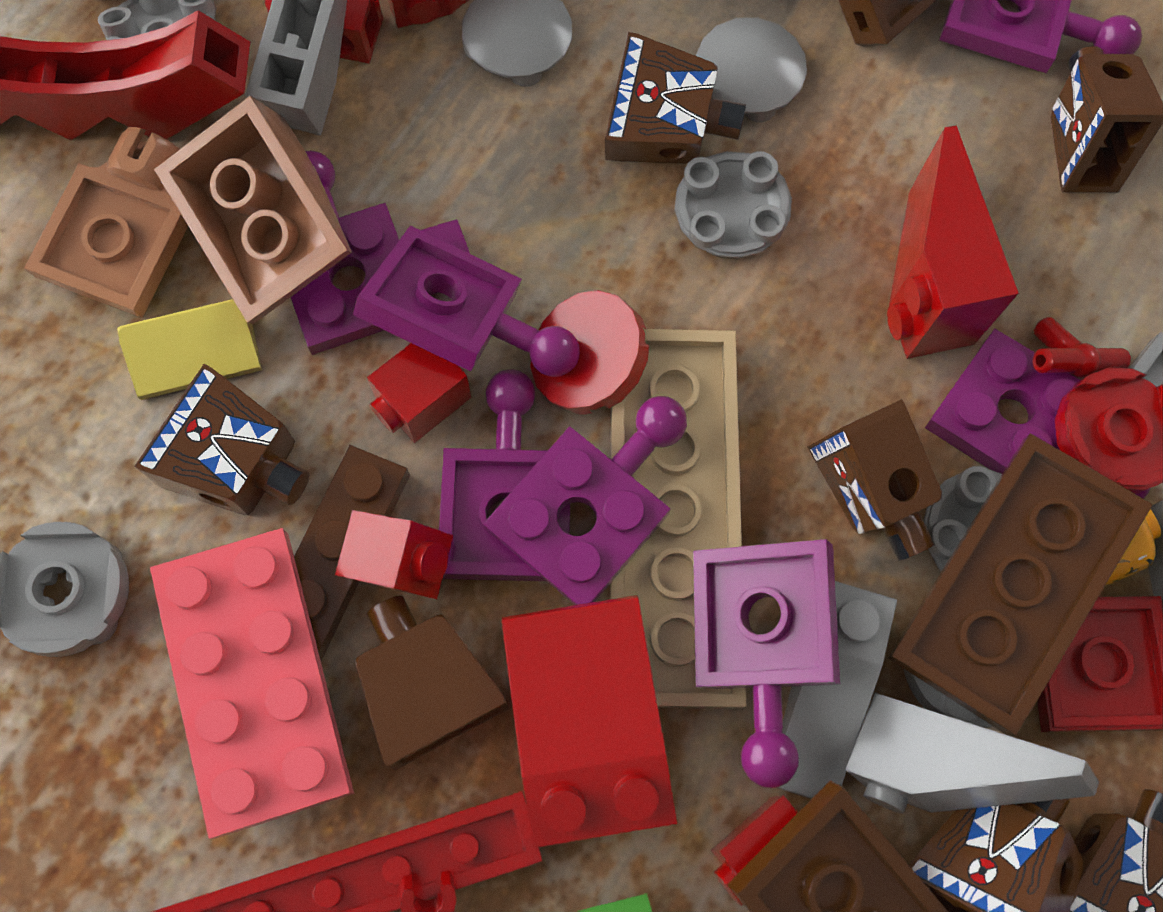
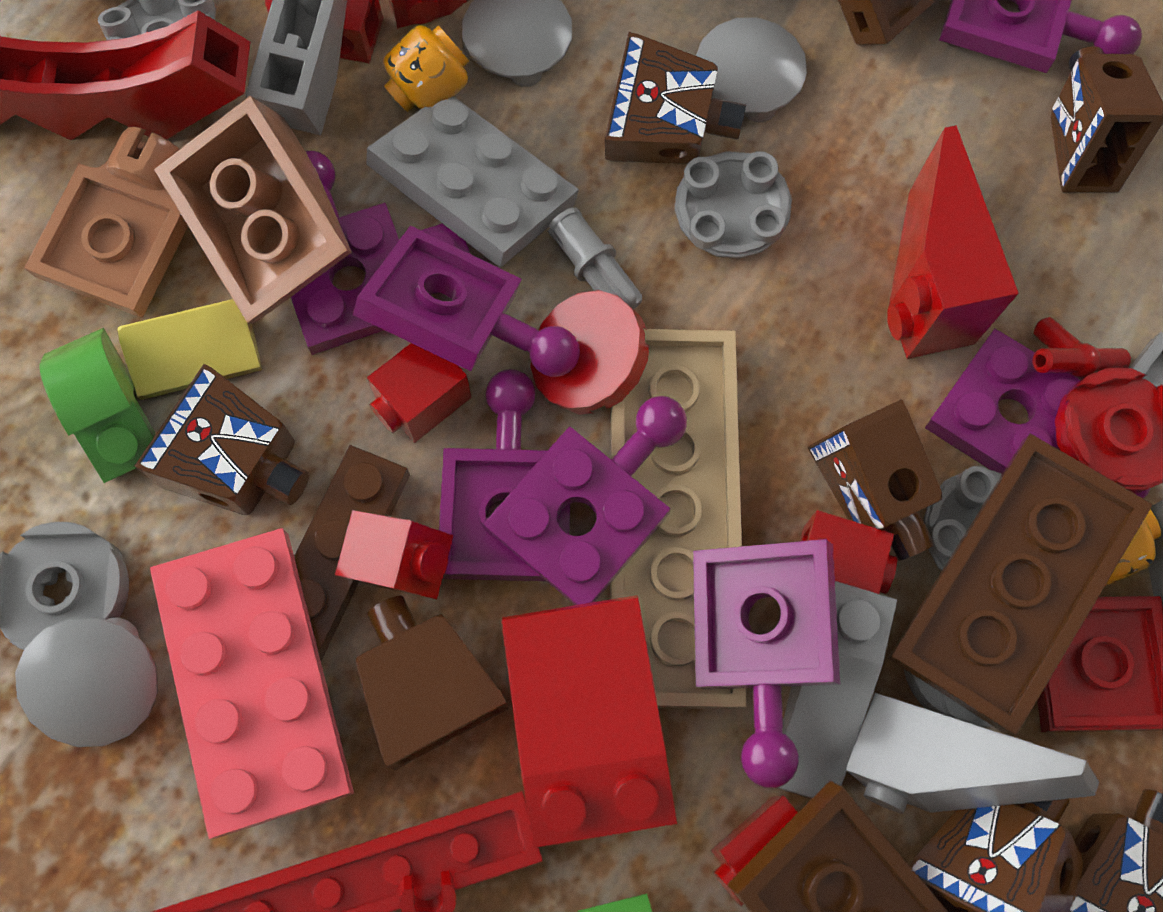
(87, 681): none -> light grey dish
(97, 403): none -> bright green brick
(425, 68): none -> light orange head
(472, 178): none -> light grey plate
(591, 257): none -> light grey axle
(858, 551): none -> red brick

